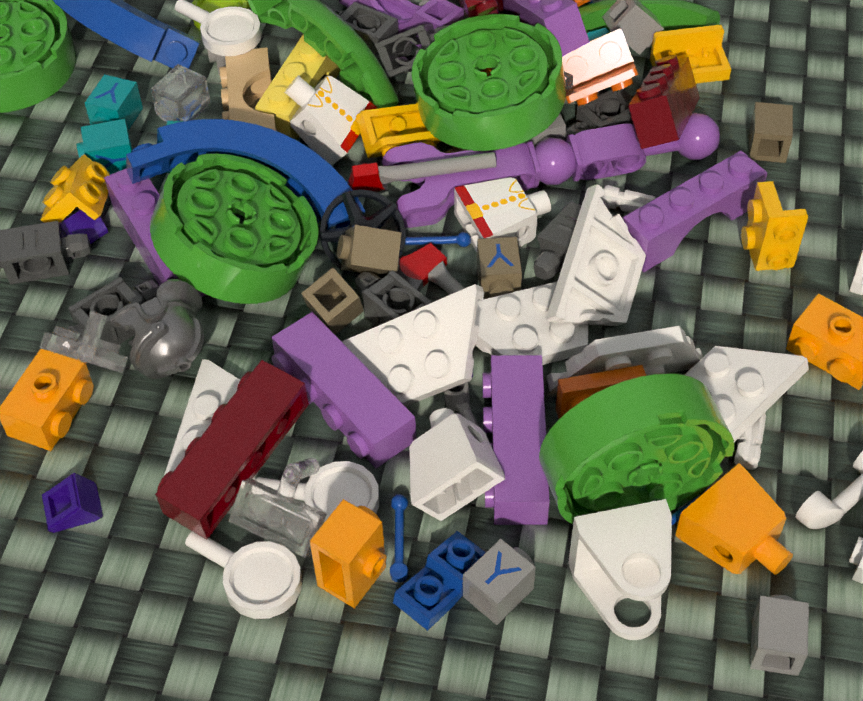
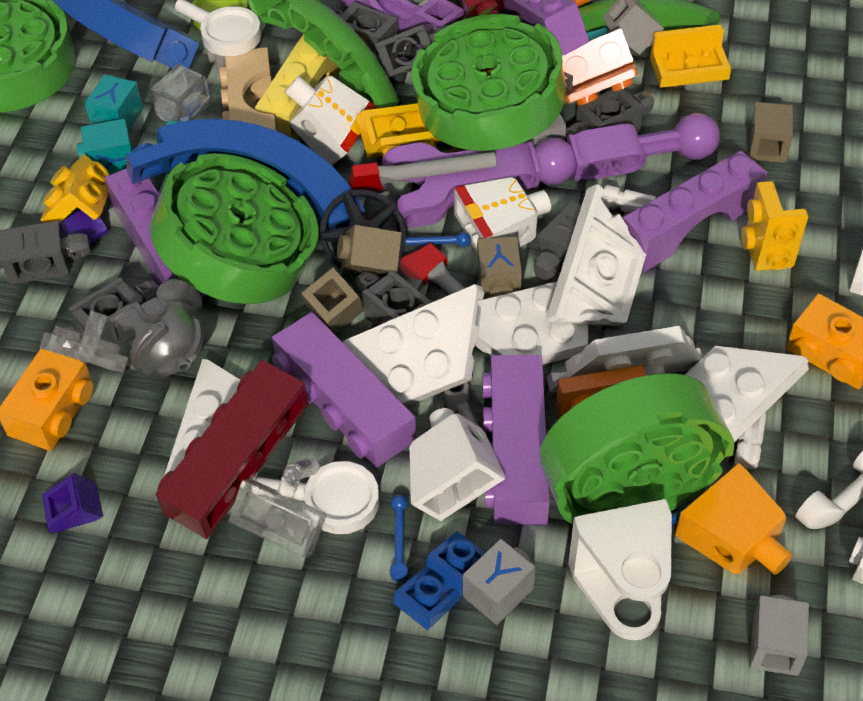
(258, 578): white piece -> none
(349, 552): light orange brick -> none
(664, 102): dark red brick -> none

